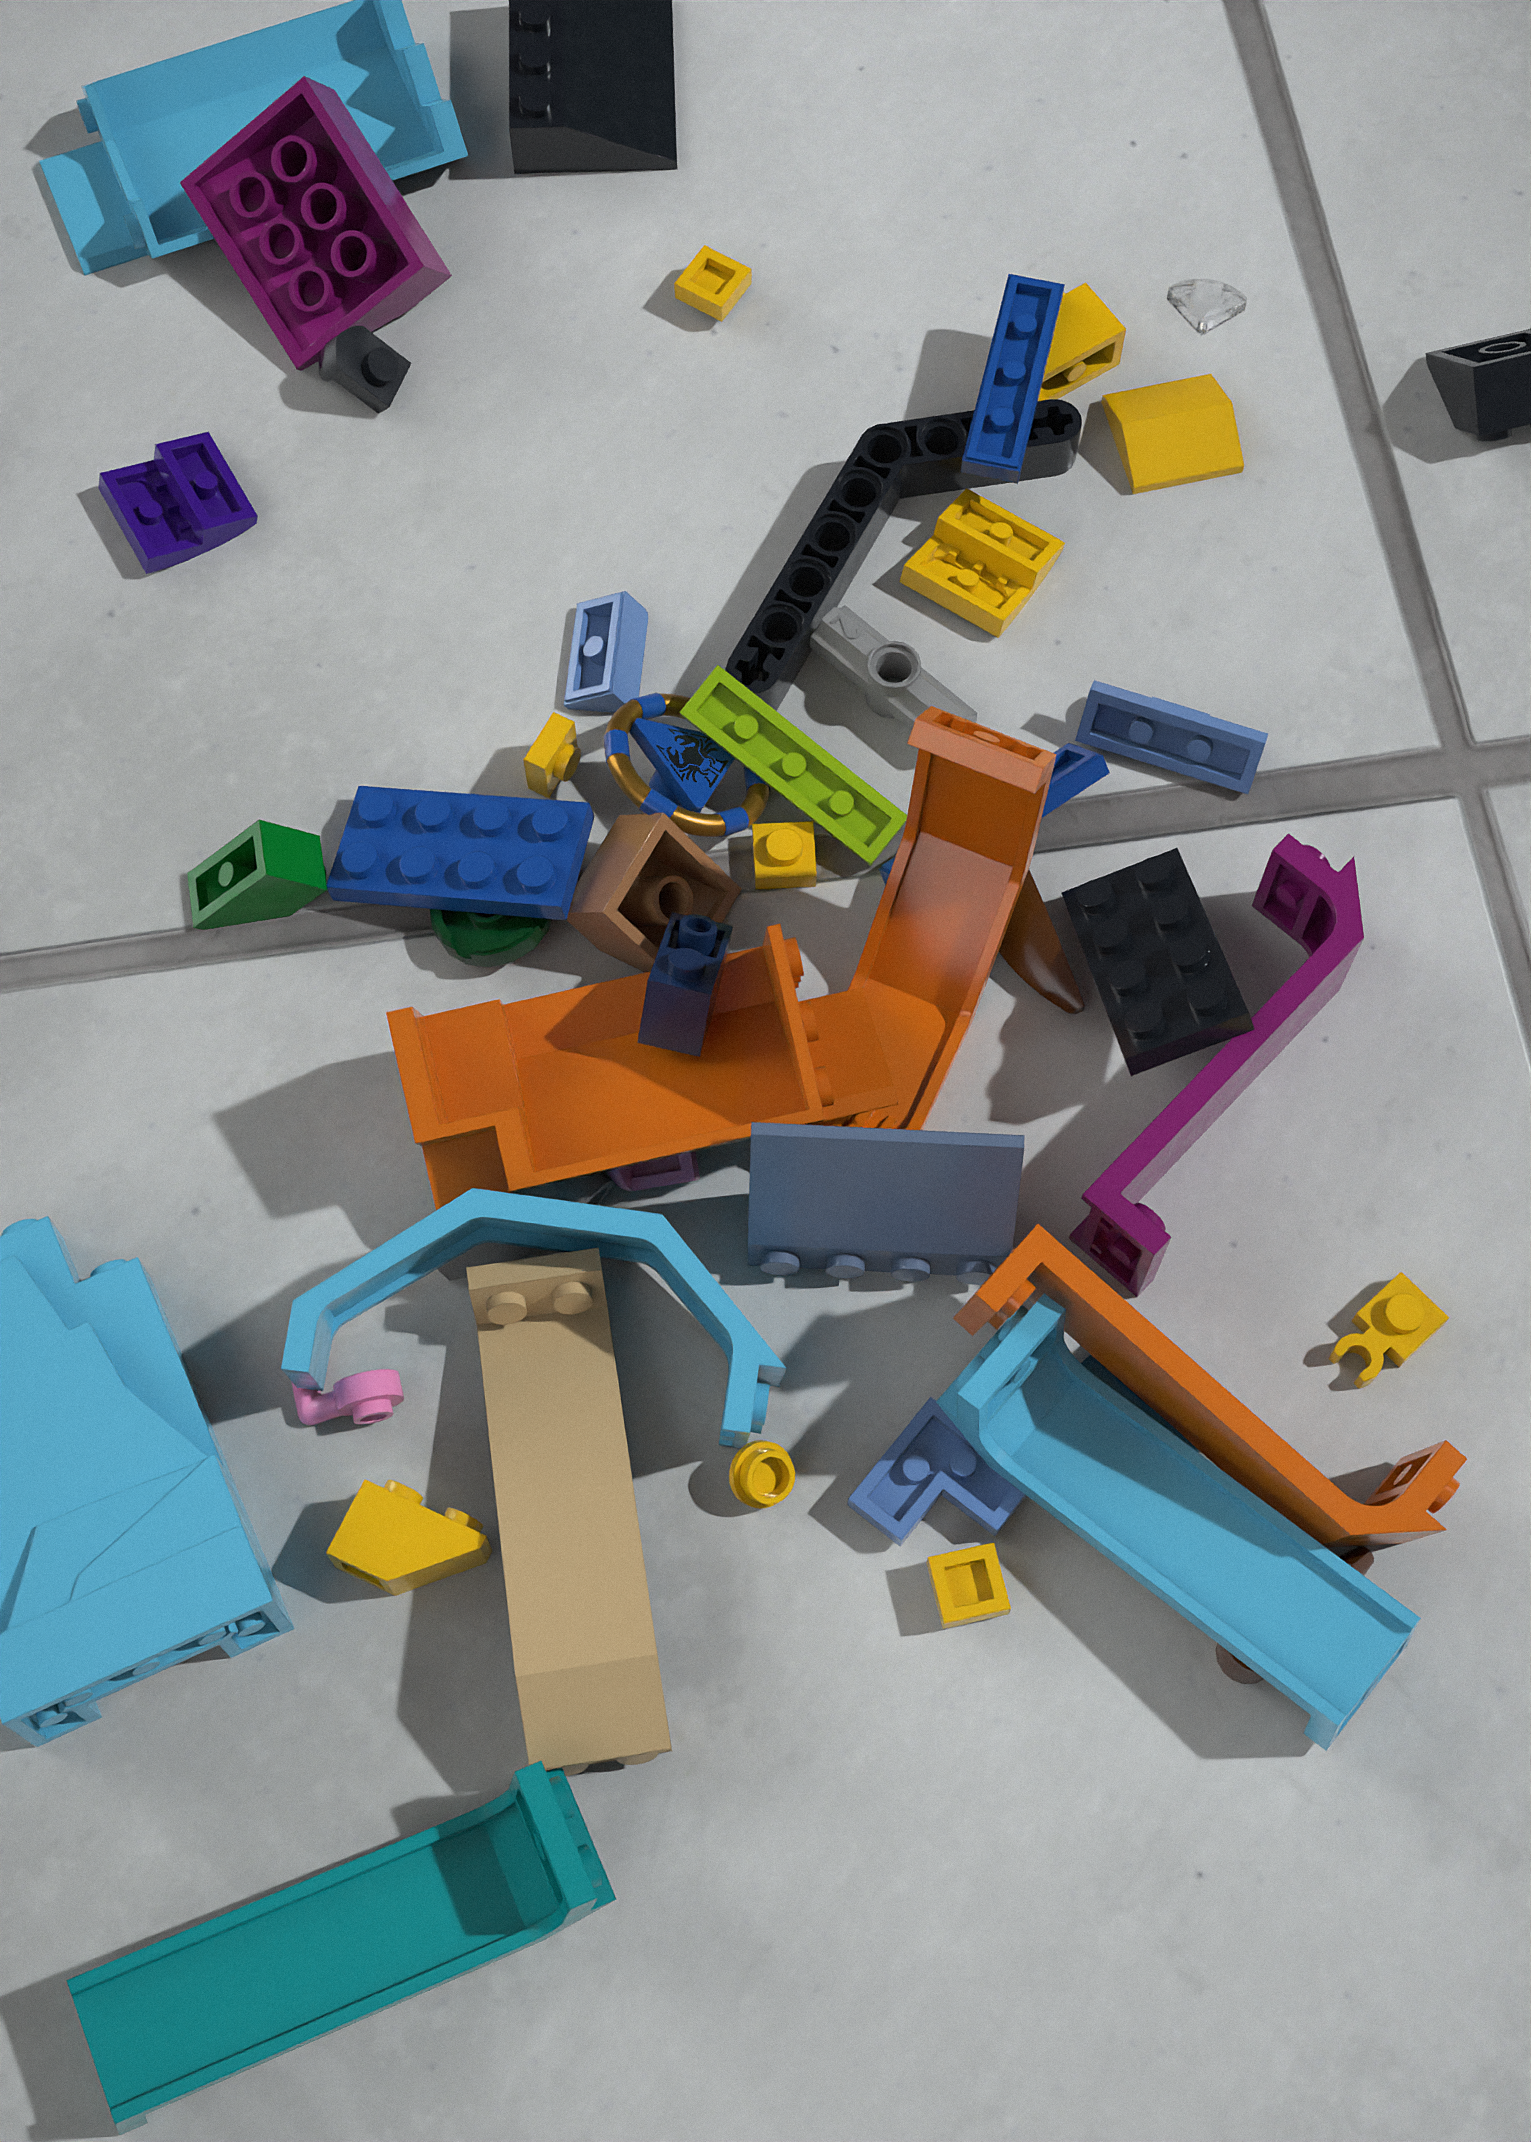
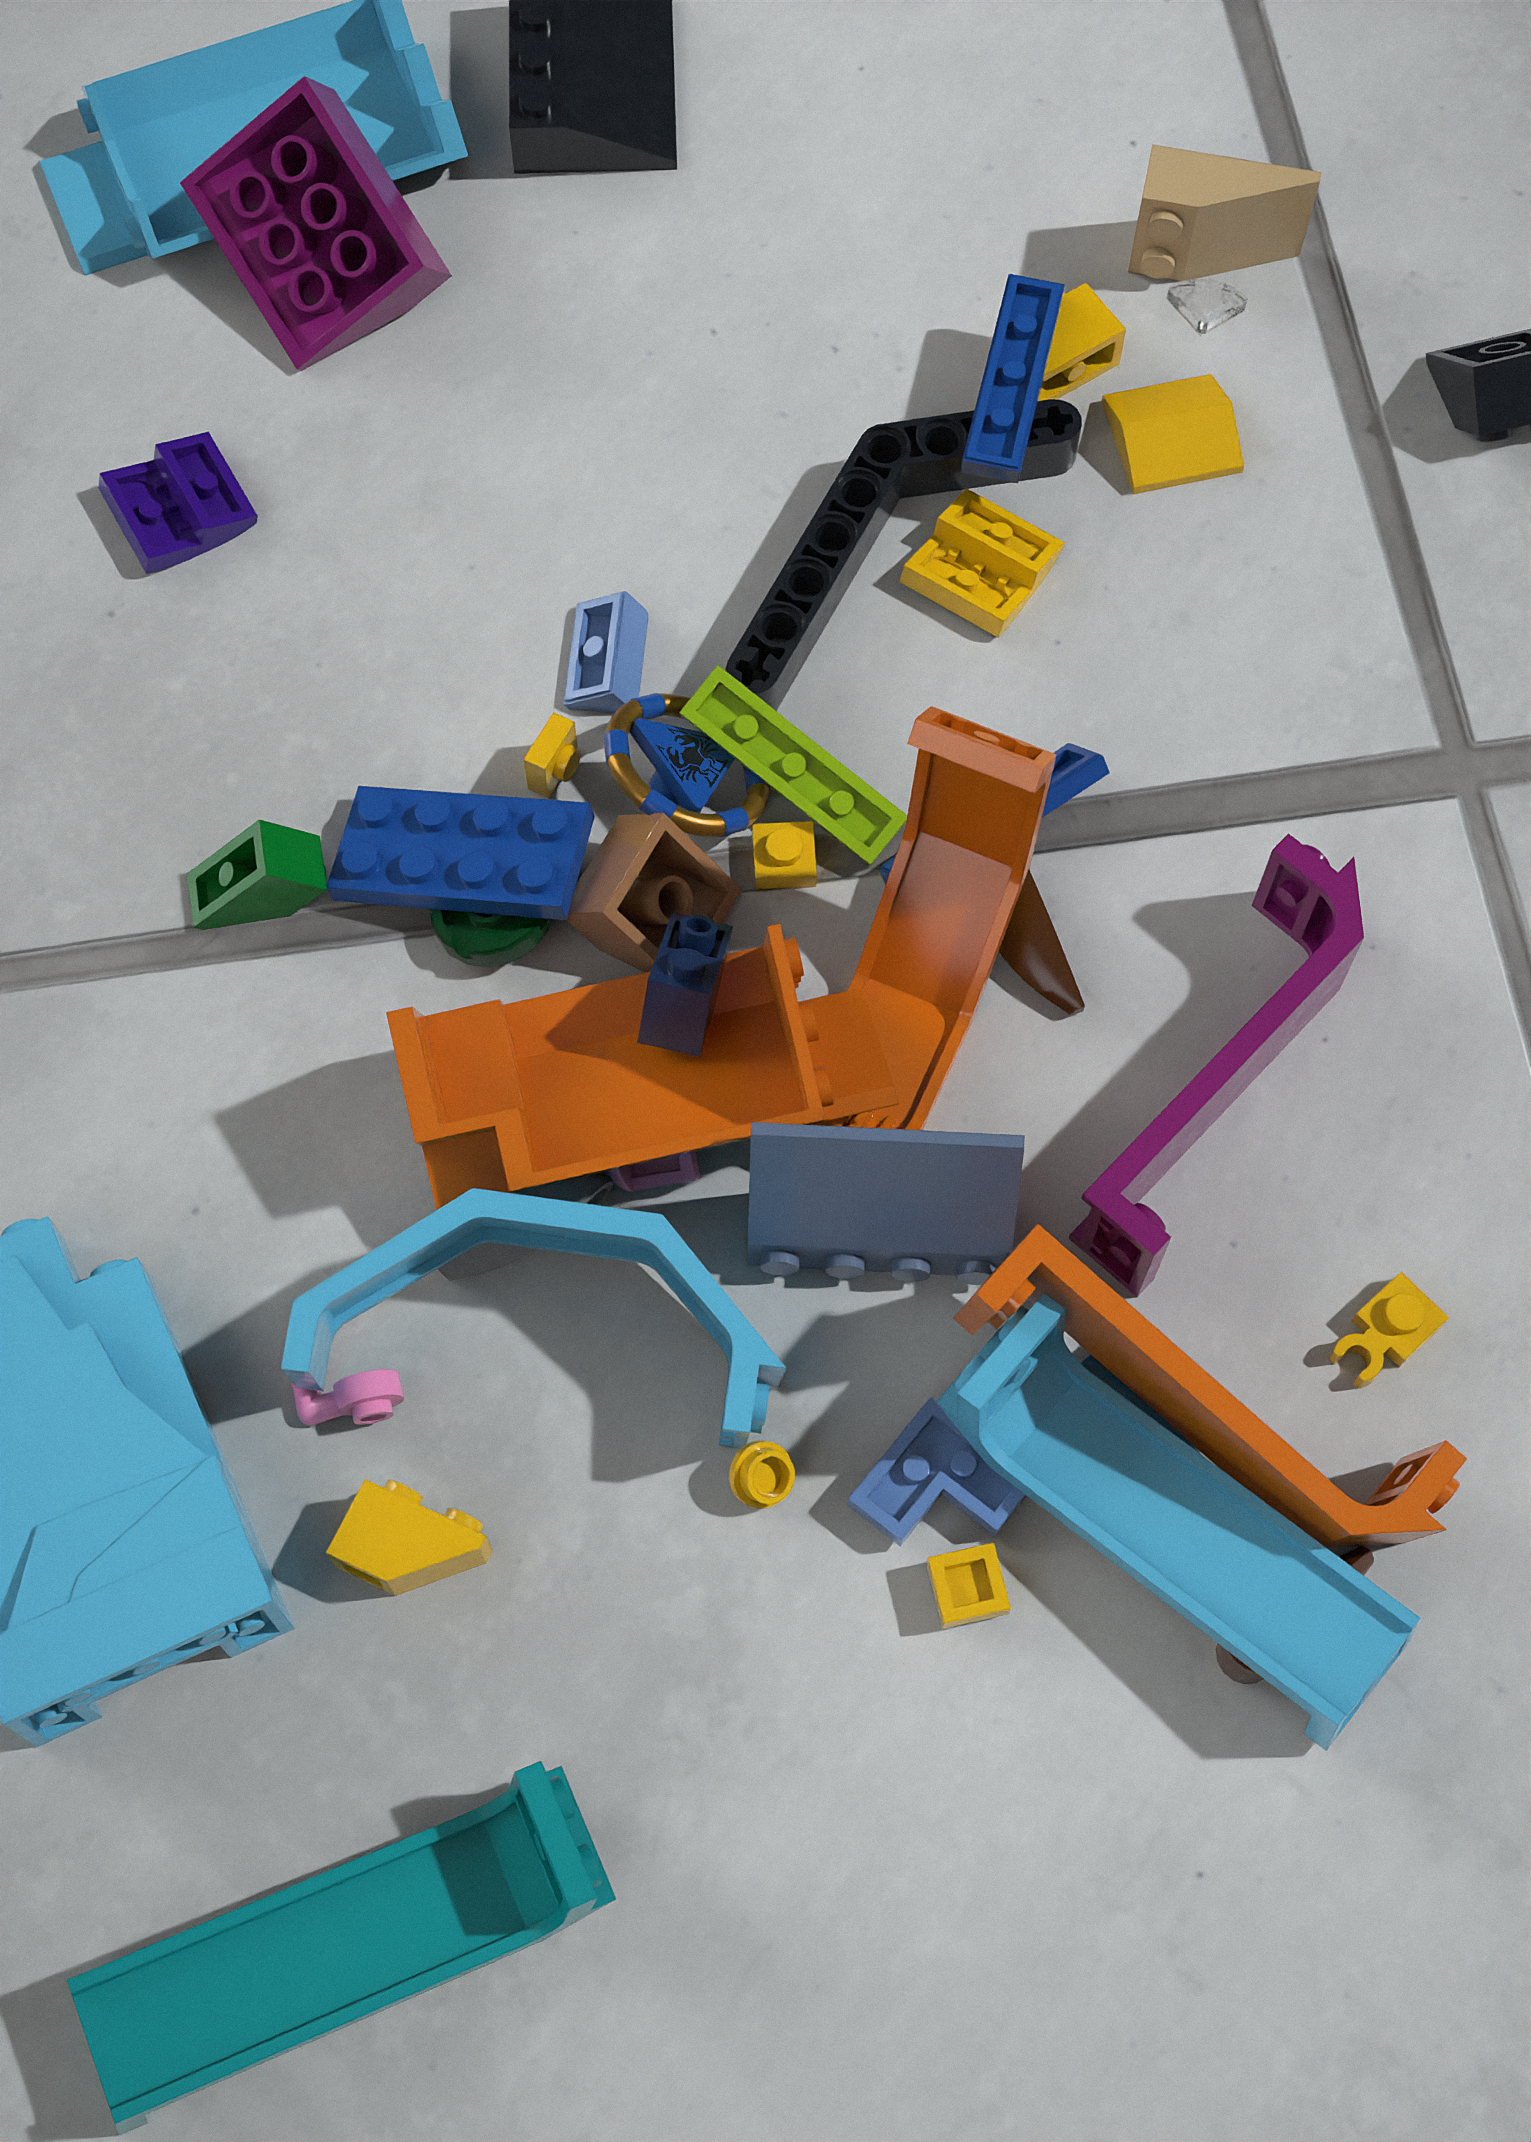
(364, 366): black plate -> none
(567, 1514): tan panel -> none
(713, 283): yellow plate -> none
(869, 657): light grey piece -> none
(1156, 962): black plate -> none
(1171, 736): medium blue plate -> none
(1218, 214): none -> tan slope

